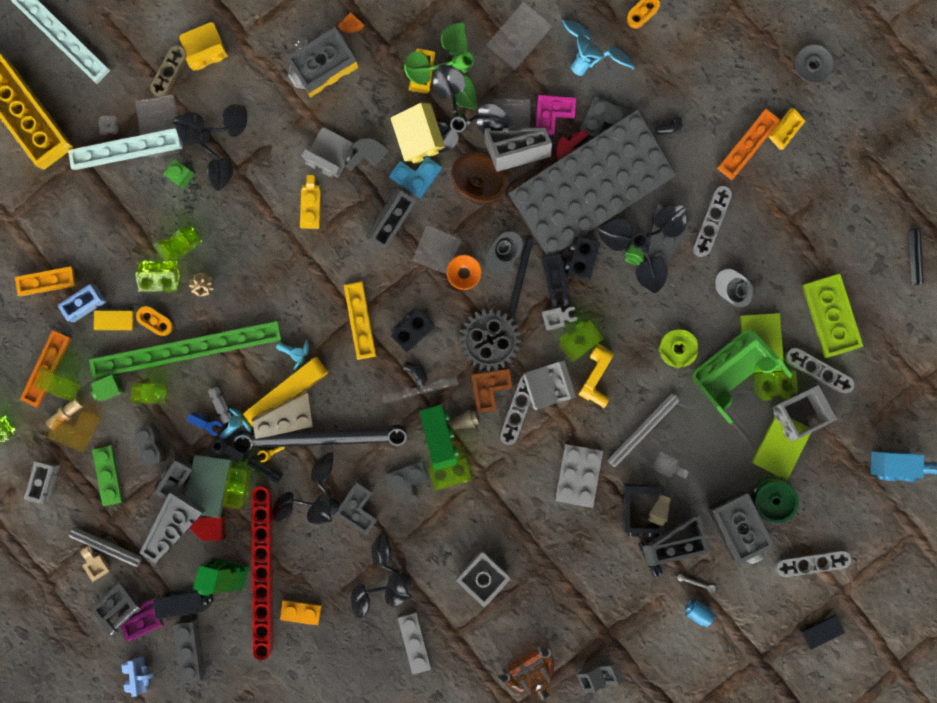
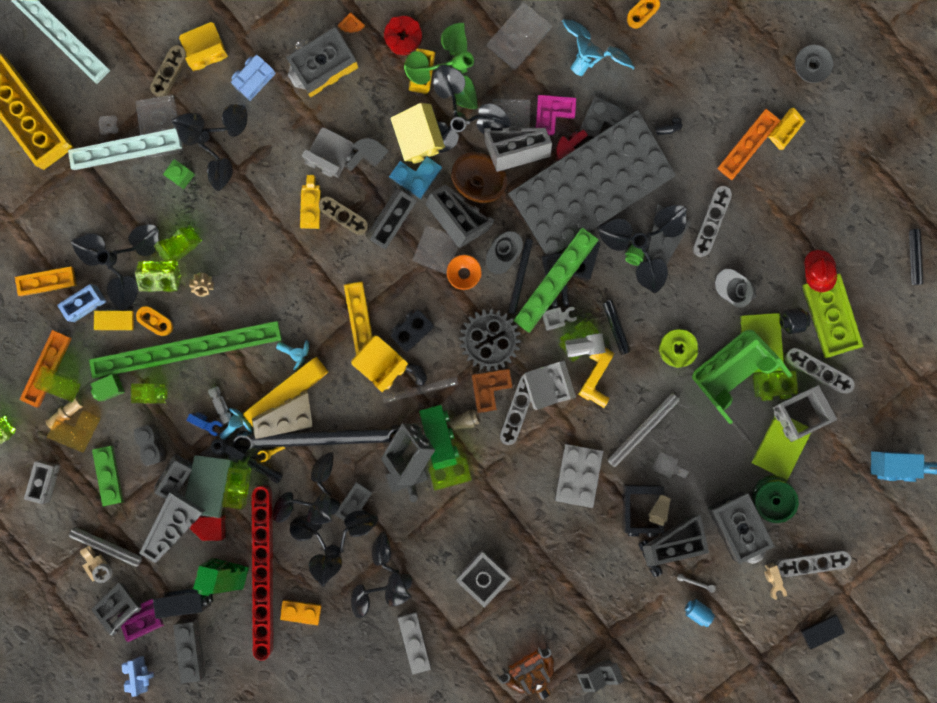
(92, 252): none -> black plant
(97, 578): none -> light grey bush
(252, 77): none -> light blue brick
(326, 566): none -> black plant
(334, 204): none -> dark tan beam
(379, 363): none -> yellow bracket
(392, 459): none -> dark grey window
(396, 26): none -> red plate
(456, 216): none -> dark grey wedge
(556, 280): none -> bright green plate
(590, 345): none -> light grey piece
(616, 327): none -> black axle
(773, 576): none -> tan plate
(795, 320): none -> black head
(820, 271): none -> red piece

